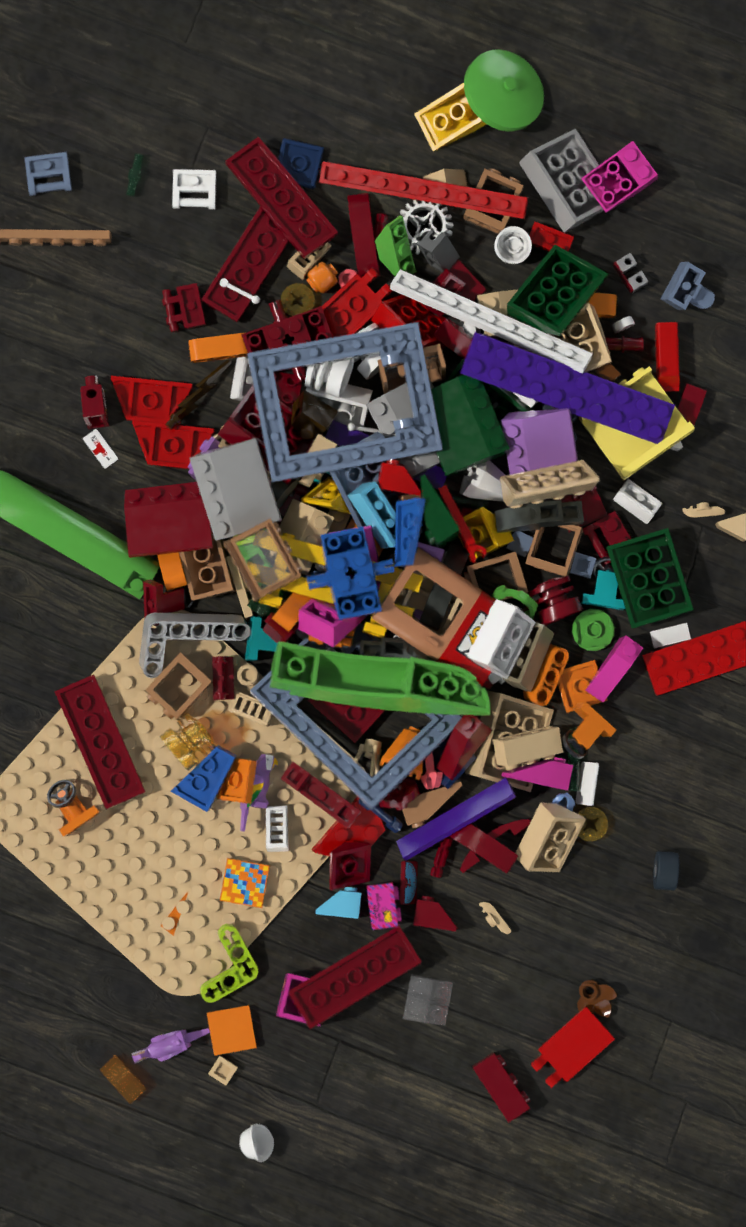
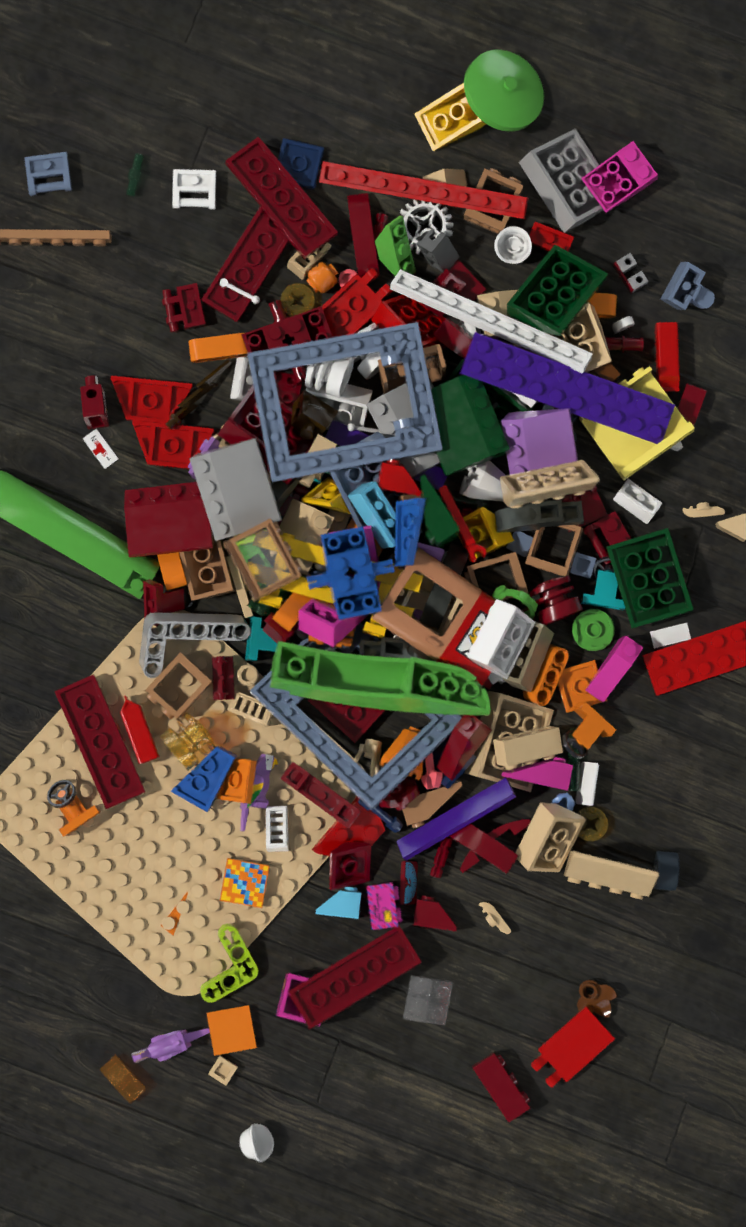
(138, 732): none -> red piece
(610, 874): none -> tan slope

